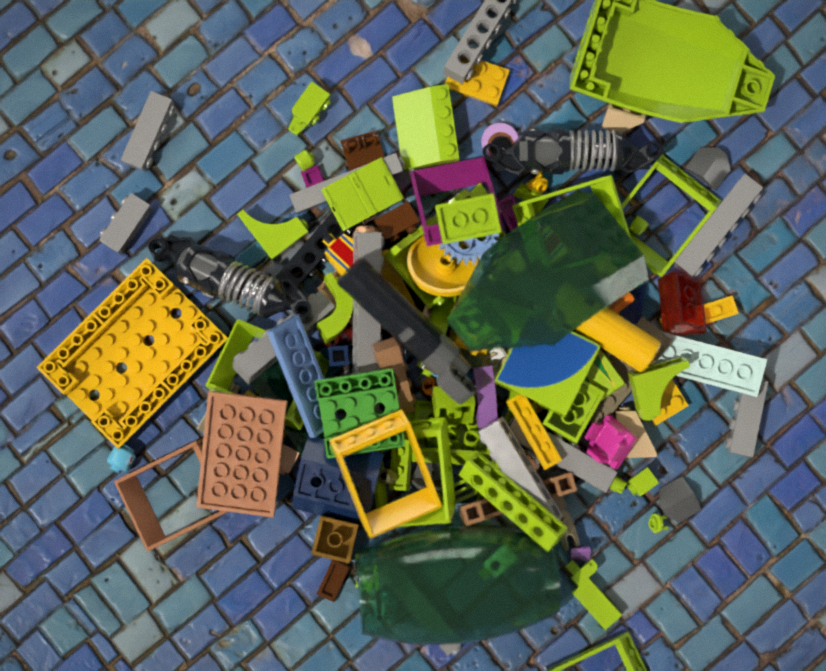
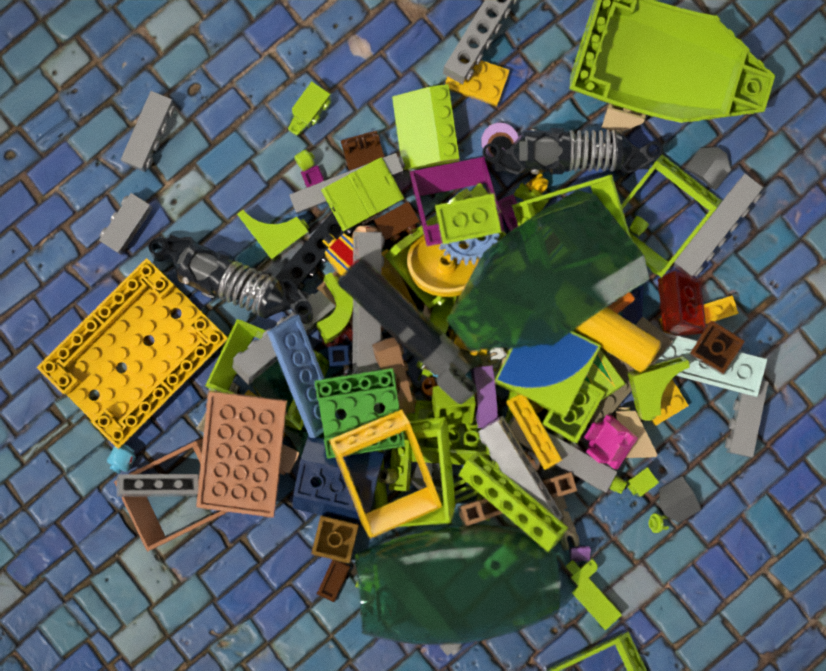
(157, 485): none -> light grey brick
(716, 347): none -> reddish brown brick

